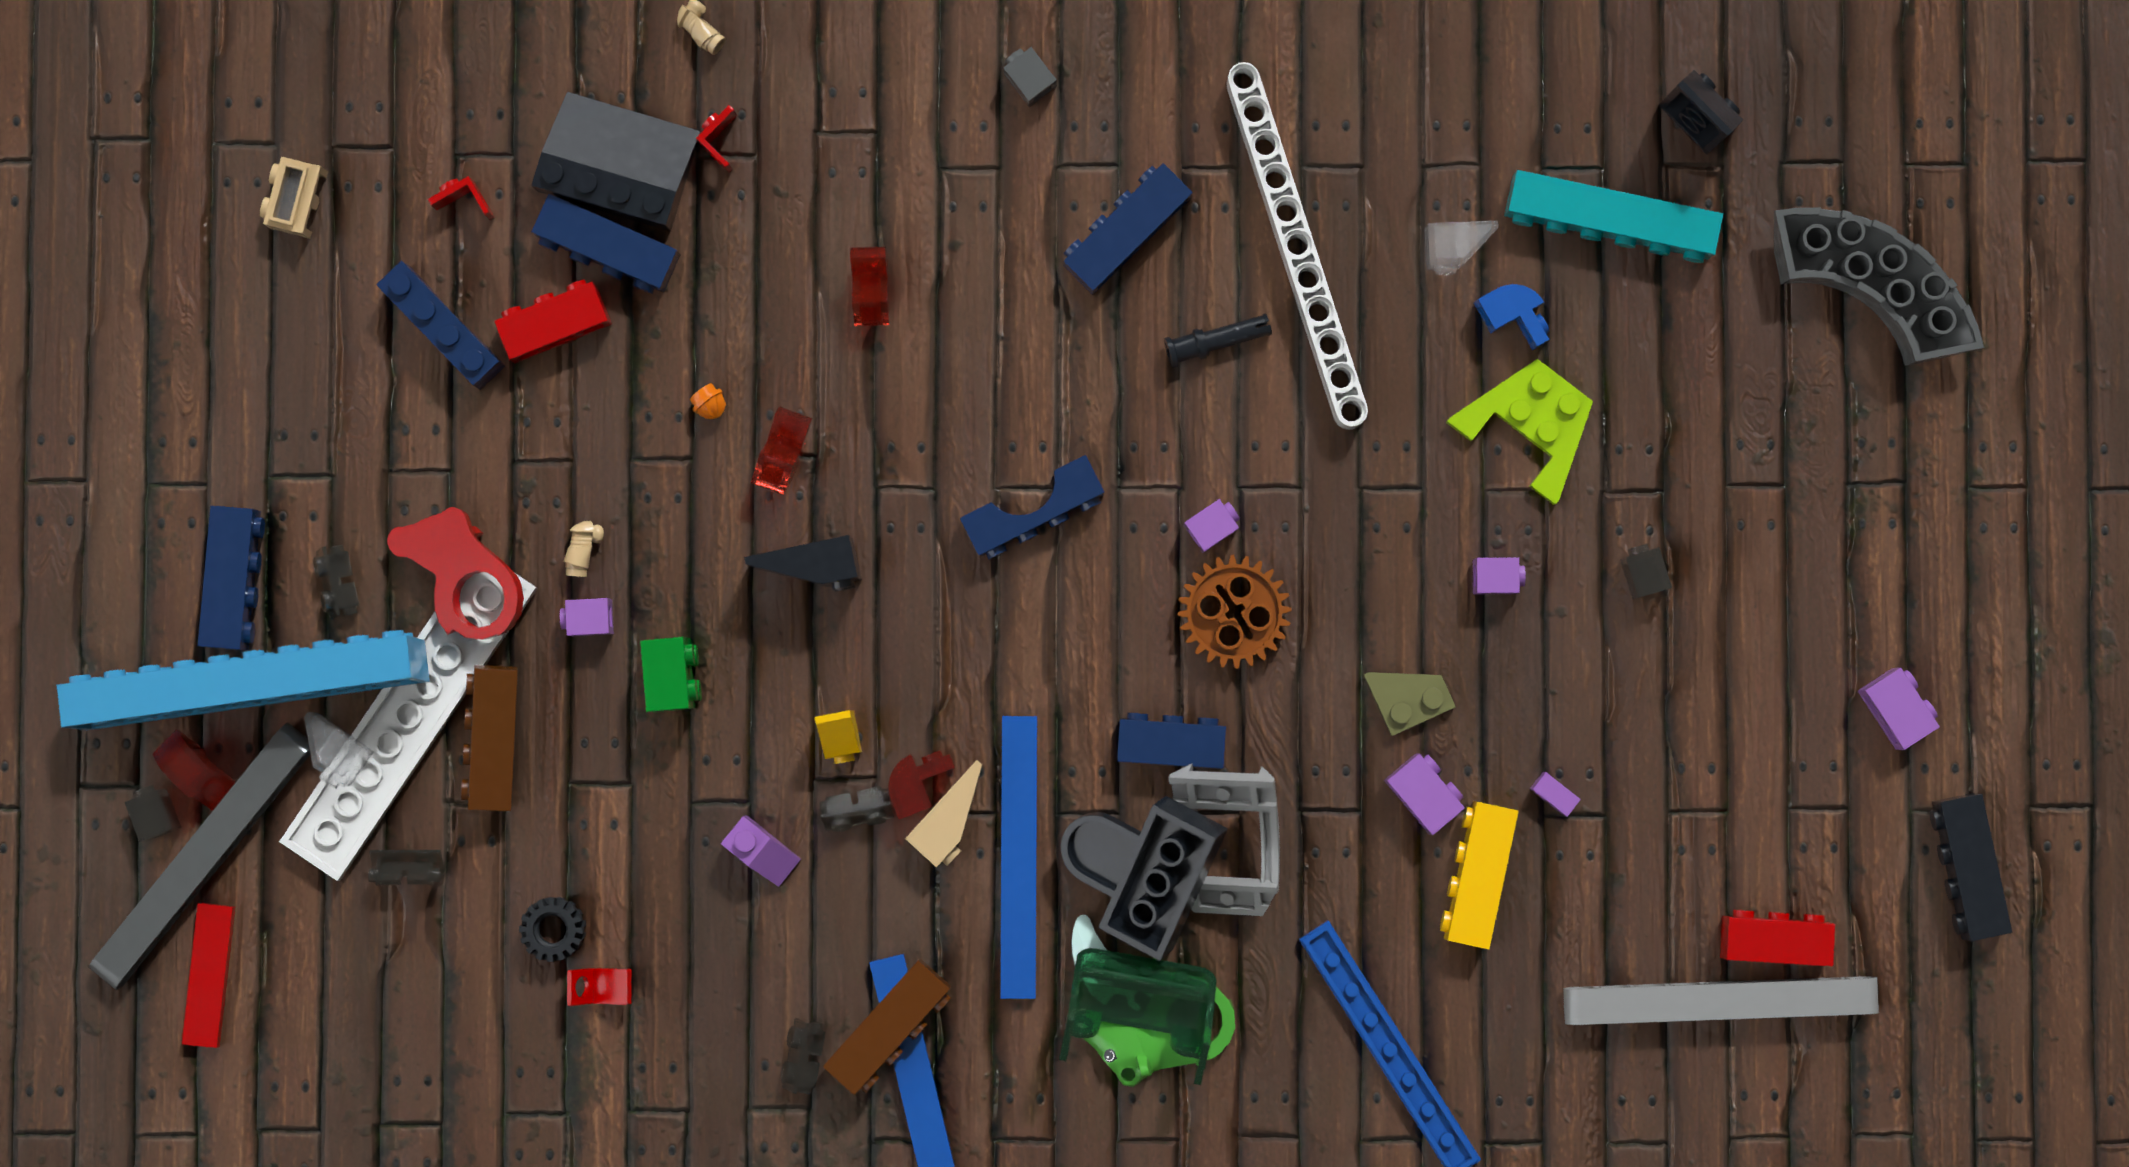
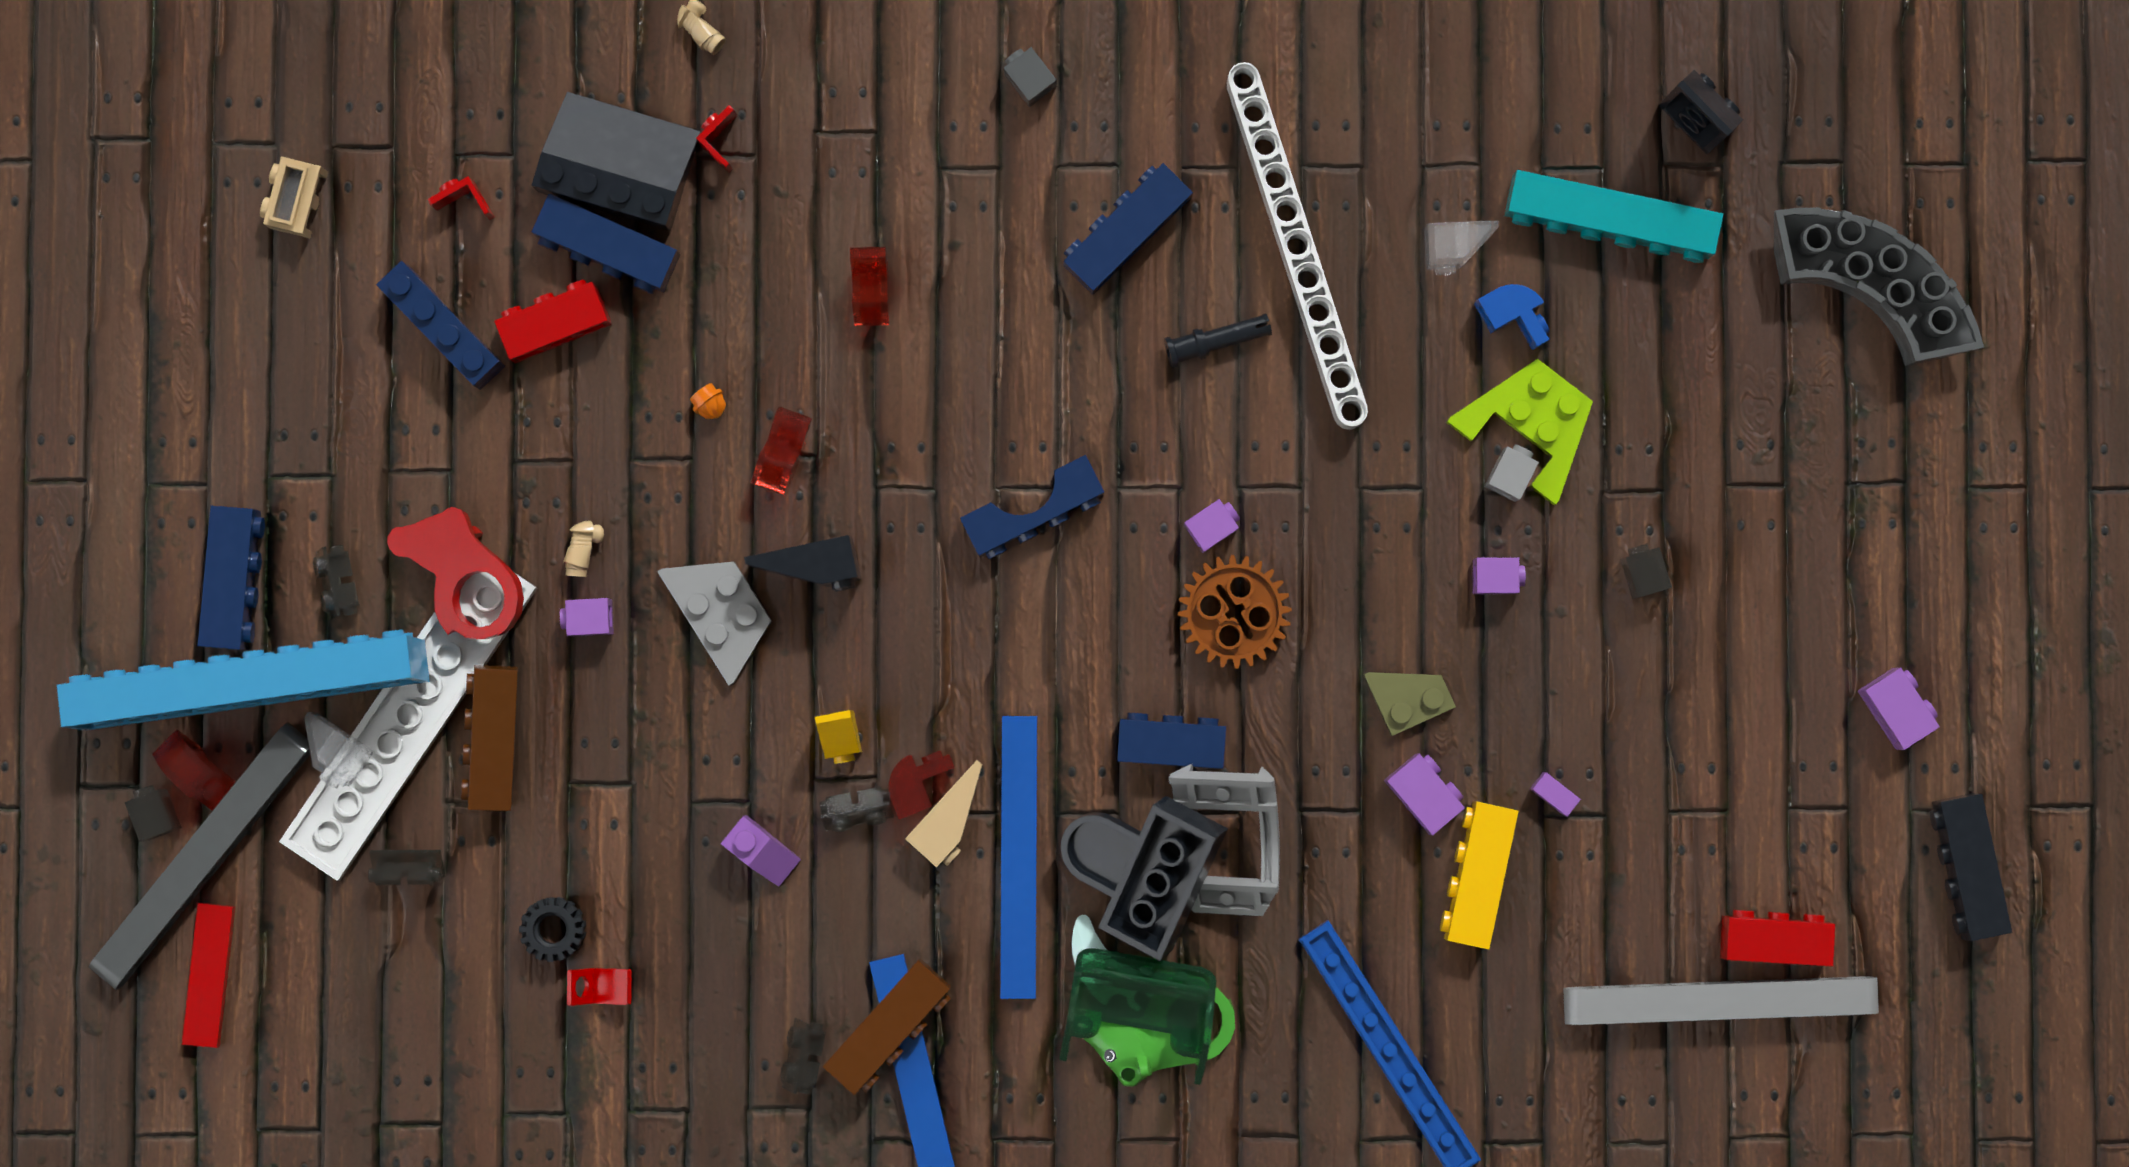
(670, 674): green brick -> none
(720, 612): none -> light grey wing
(1512, 472): none -> light grey brick

